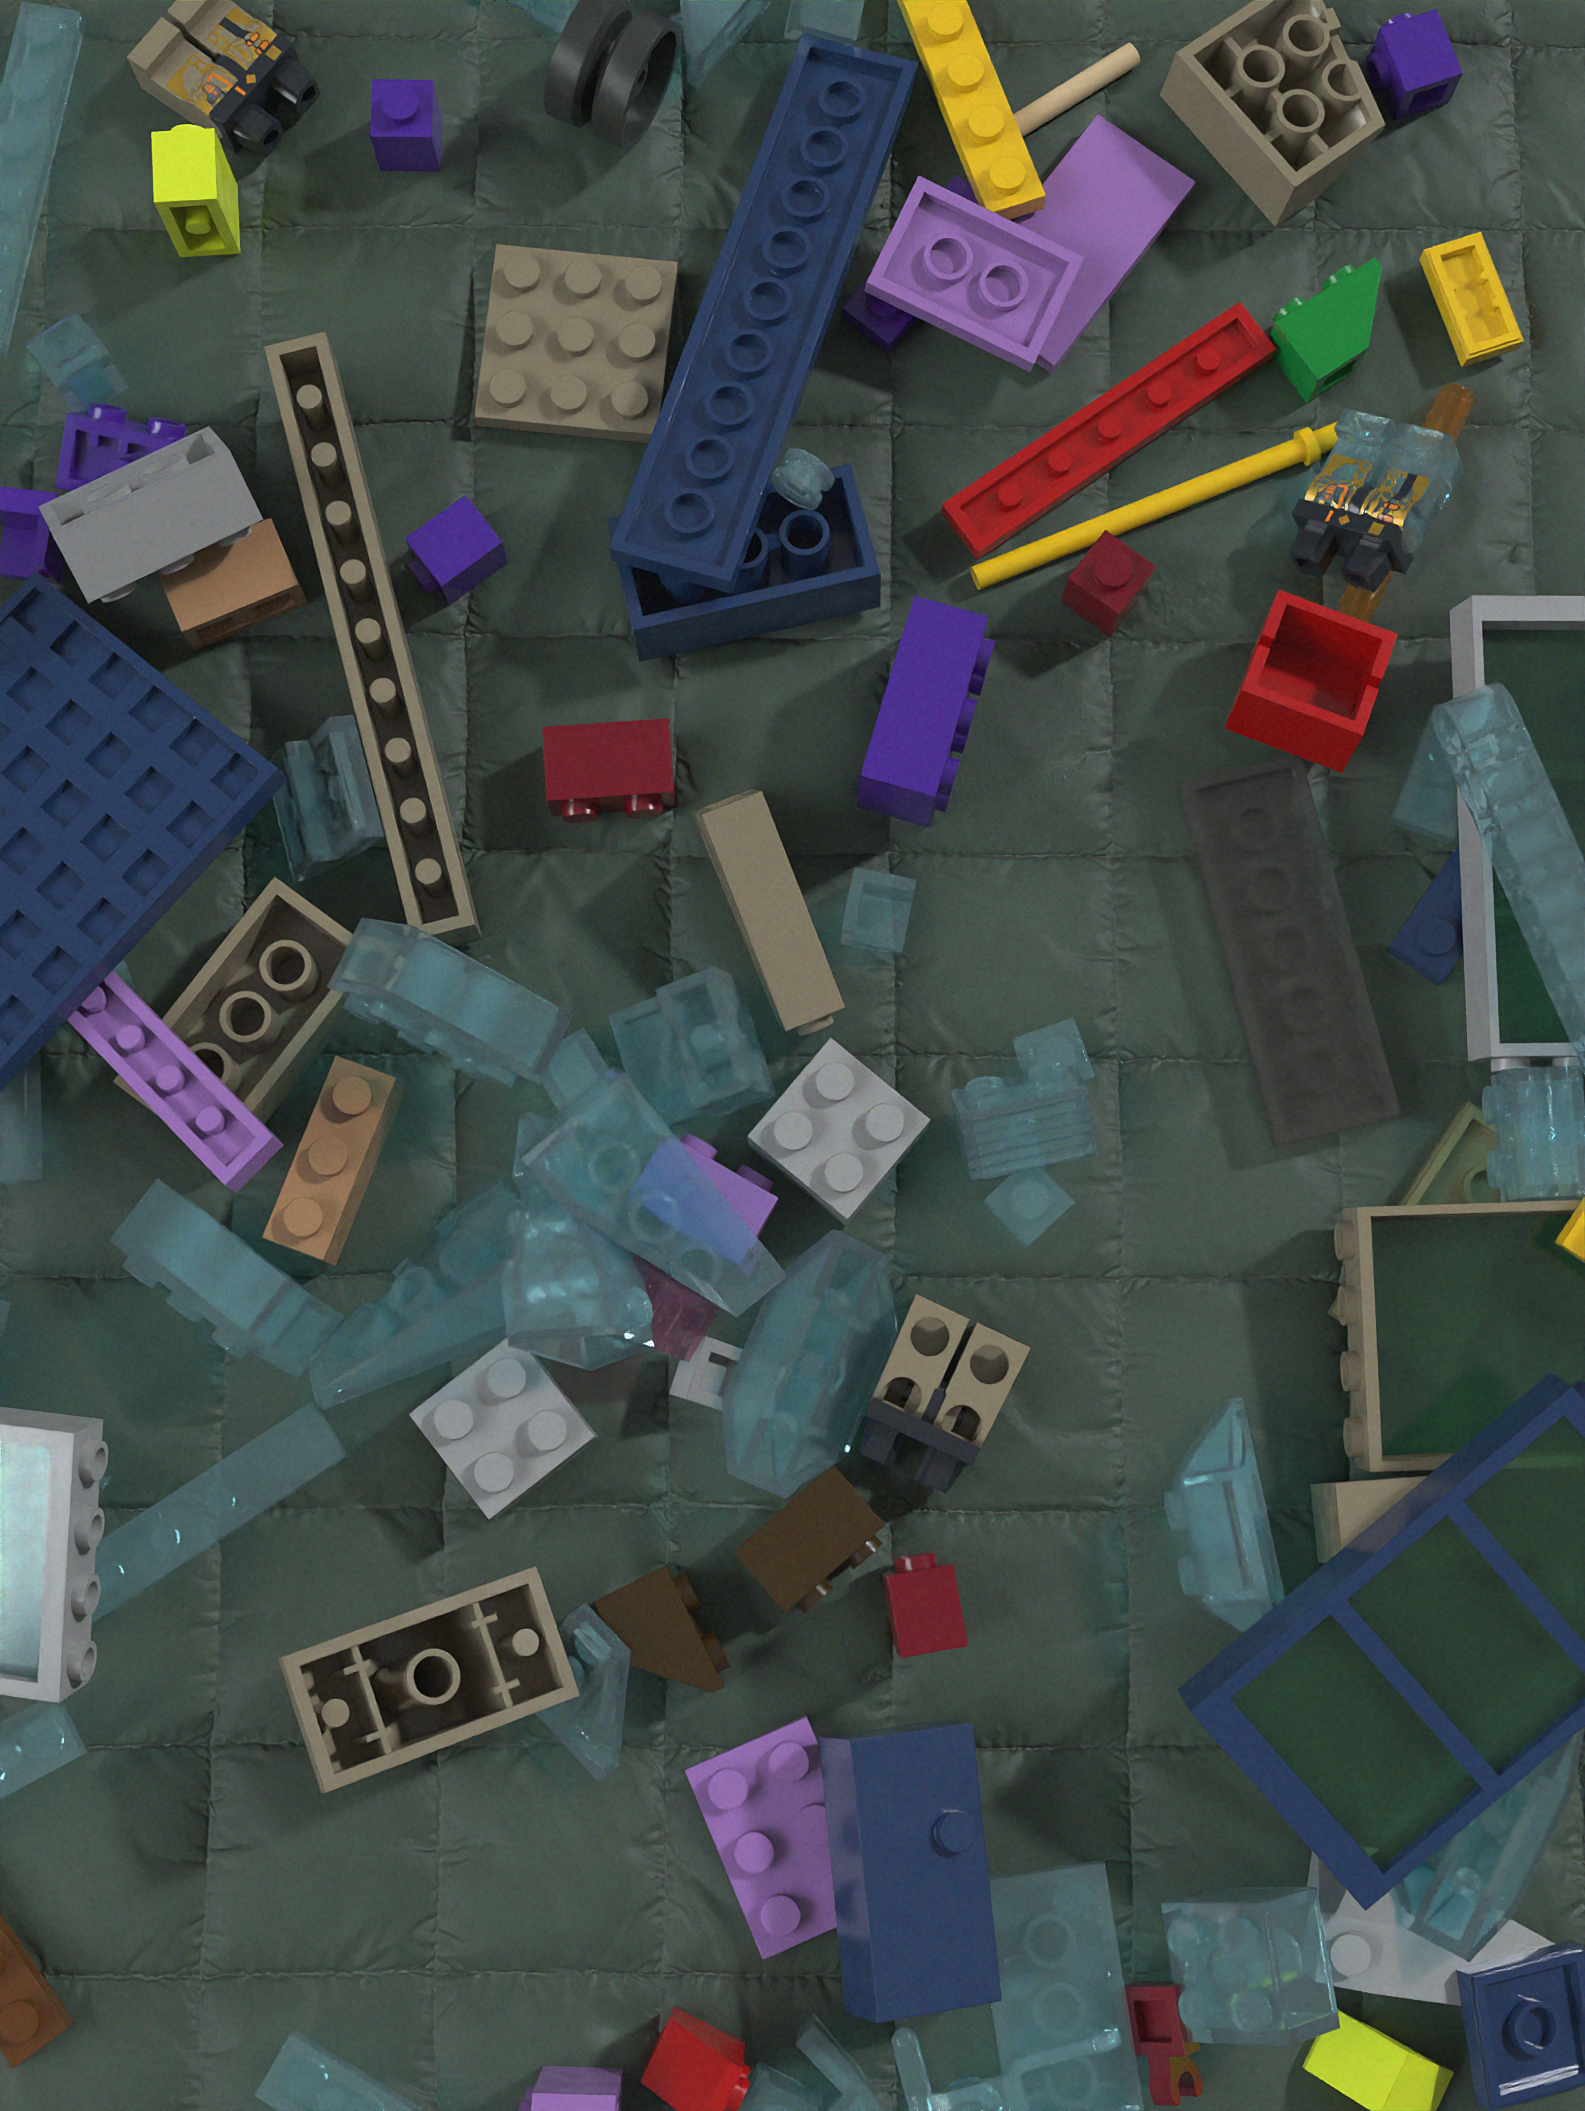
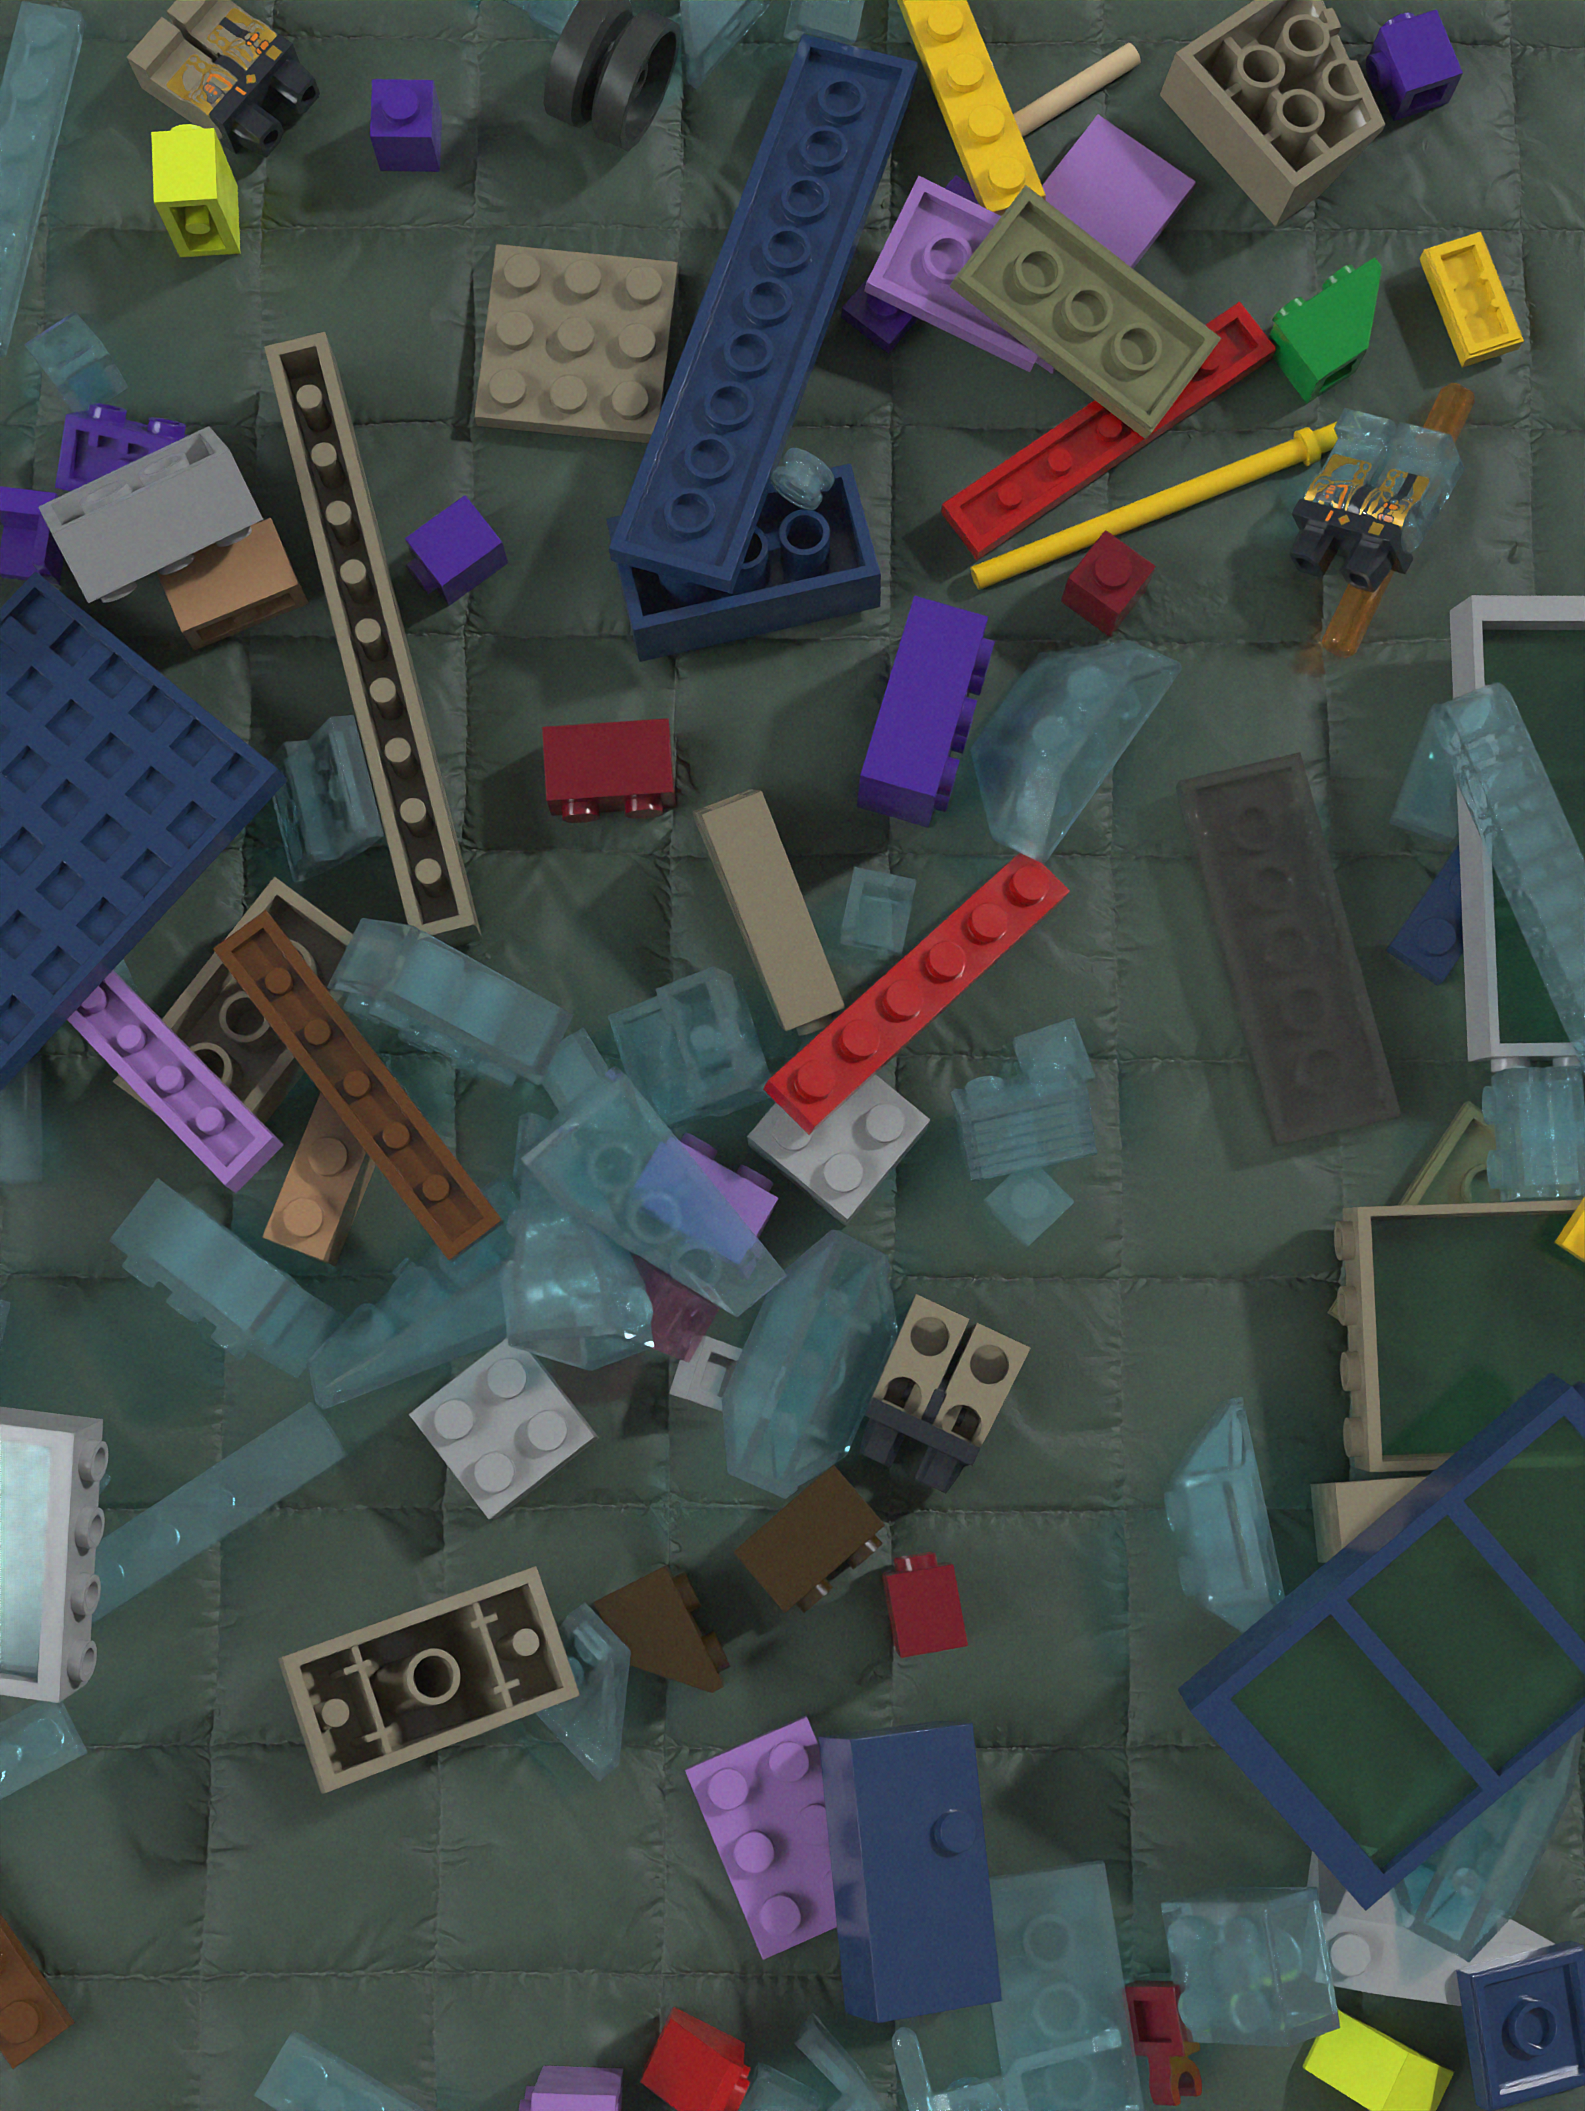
(358, 1086): none -> reddish brown plate
(915, 992): none -> red plate
(1063, 737): none -> clear light blue wedge
(1085, 312): none -> olive tile
(1307, 680): red piece -> none

